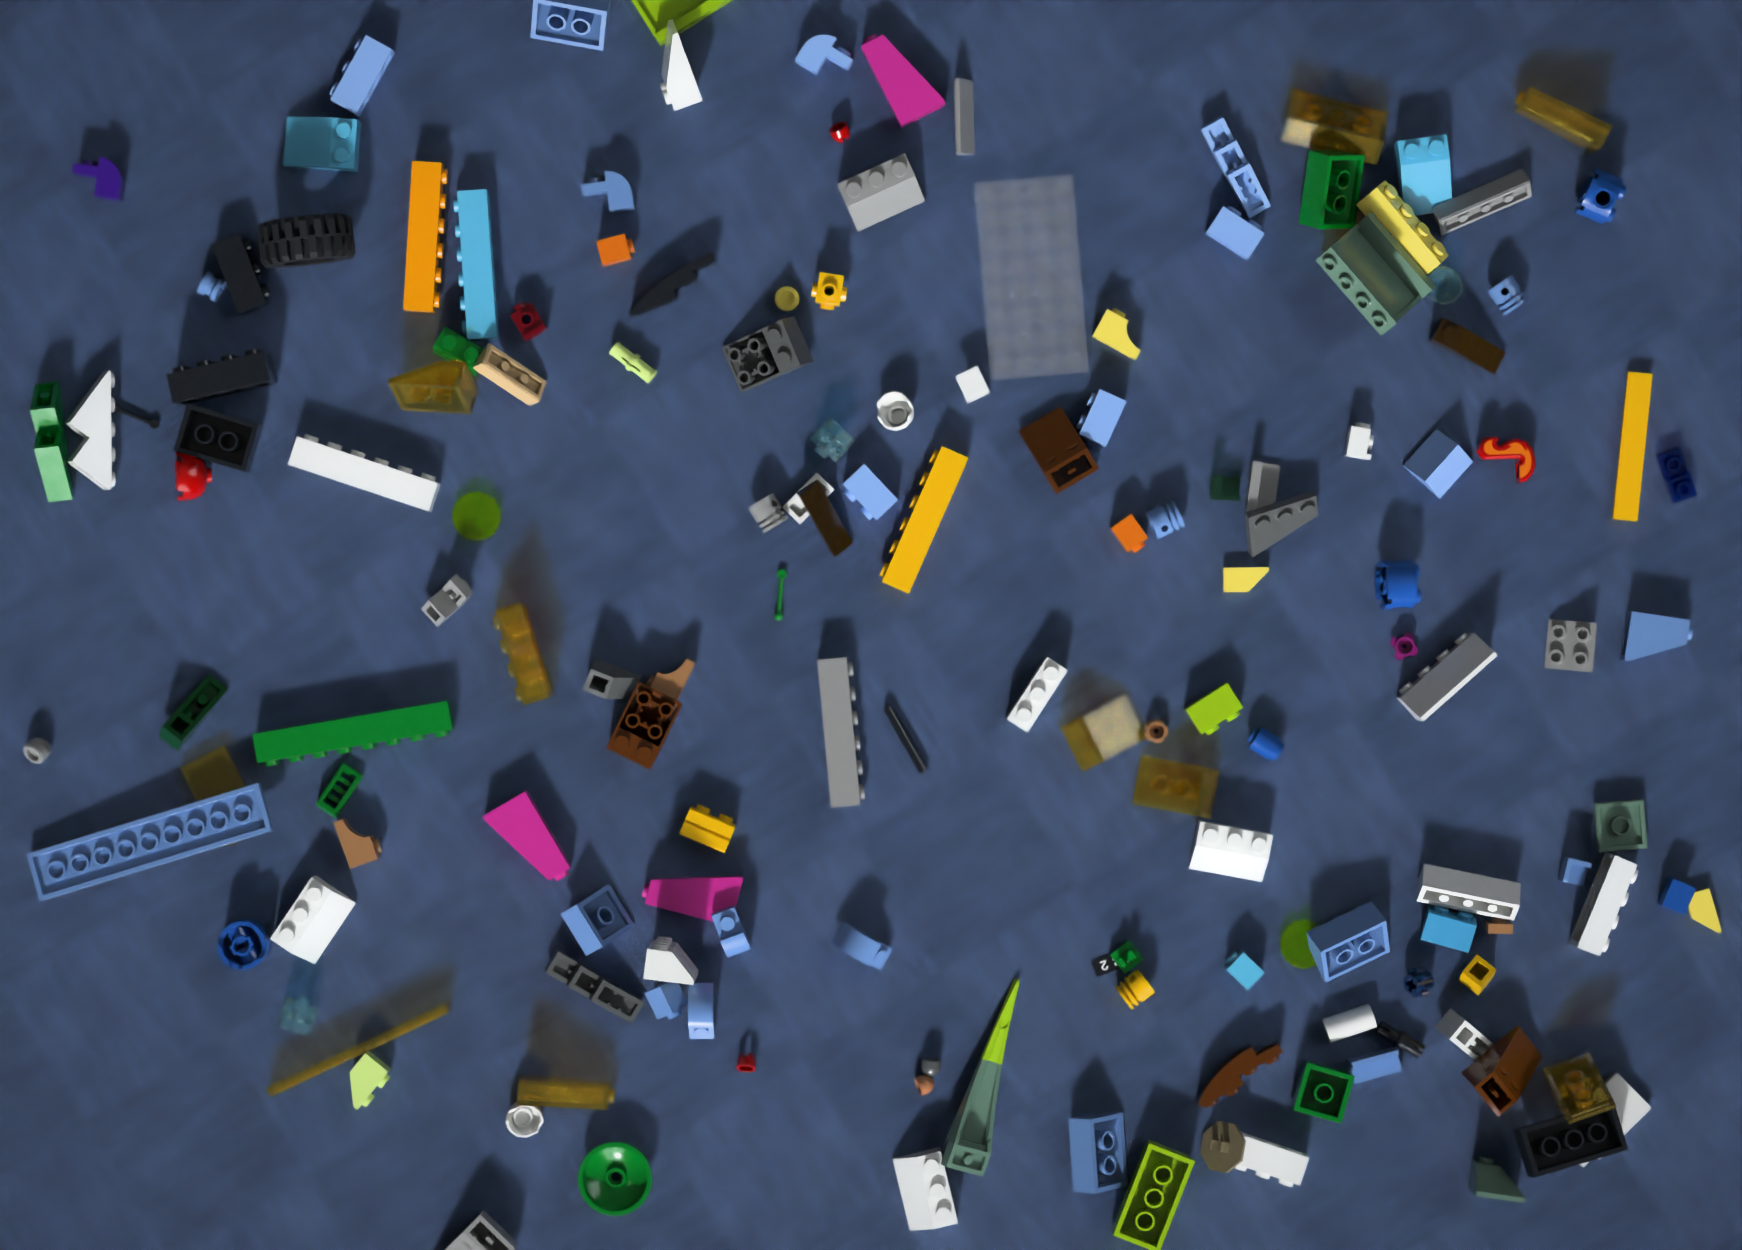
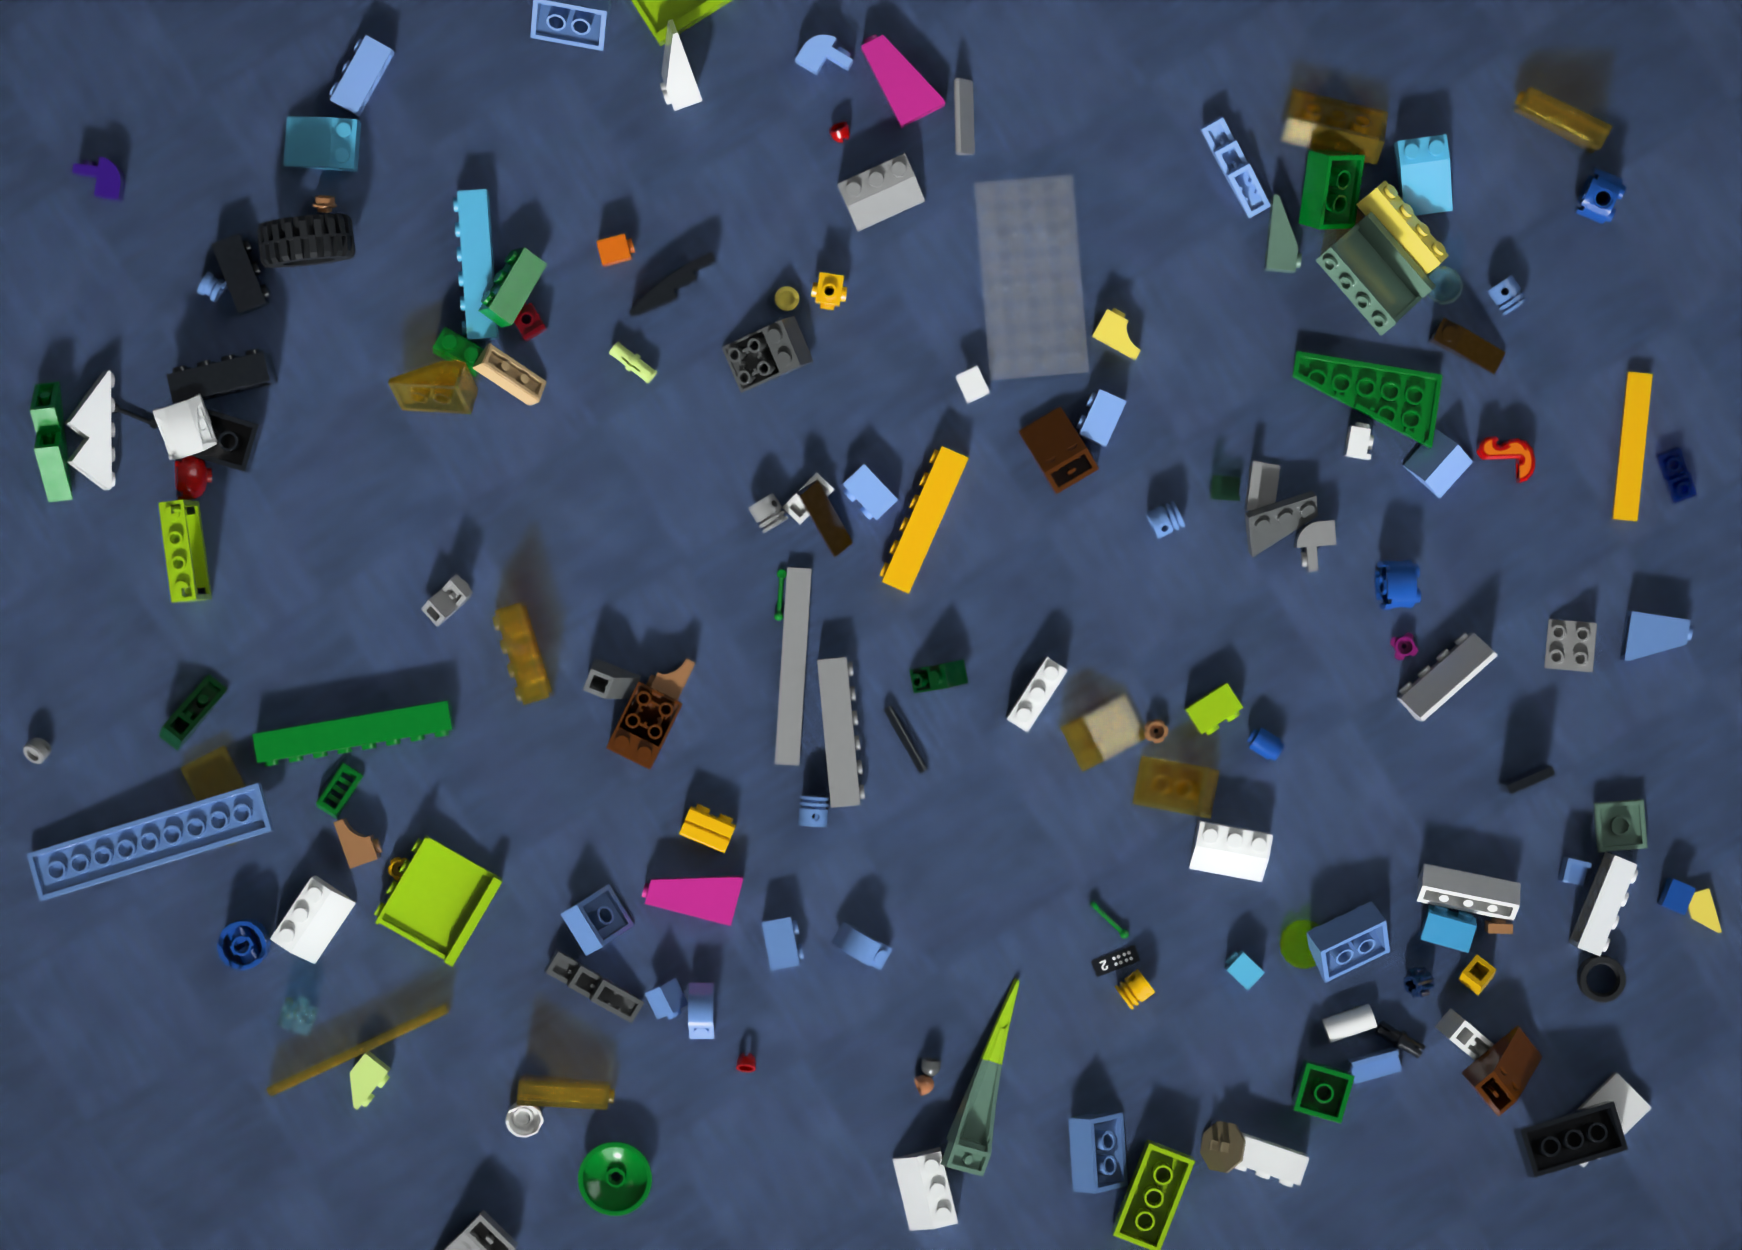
(184, 551): none -> lime window
(185, 427): none -> white slope
(324, 203): none -> medium nougat plate
(363, 473): white brick -> none
(393, 868): none -> yellow plate
(424, 237): light orange brick -> none
(438, 899): none -> lime panel
(476, 516): clear neon green tile -> none
(512, 286): none -> green brick
(529, 834): dark pink slope -> none
(617, 189): medium blue brick -> none
(669, 962): white slope -> none
(731, 931): medium blue brick -> none
(781, 942): none -> medium blue piece
(793, 666): none -> light grey tile
(813, 805): none -> medium blue piece
(831, 440): clear light blue brick -> none
(895, 410): white hair -> none
(938, 676): none -> dark green slope
(1123, 932): none -> green hinge
(1126, 956): green tile -> none
(1129, 534): orange brick -> none
(1227, 1076): reddish brown slope -> none
(1235, 232): light blue brick -> none
(1242, 578): light yellow tile -> none
(1281, 243): none -> sand green slope
(1313, 535): none -> light grey brick
(1389, 394): none -> green wing
(1482, 201): light grey slope -> none
(1491, 1181): sand green slope -> none
(1527, 778): none -> black tile
(1578, 1088): clear yellow slope -> none
(1608, 996): none -> black tyre

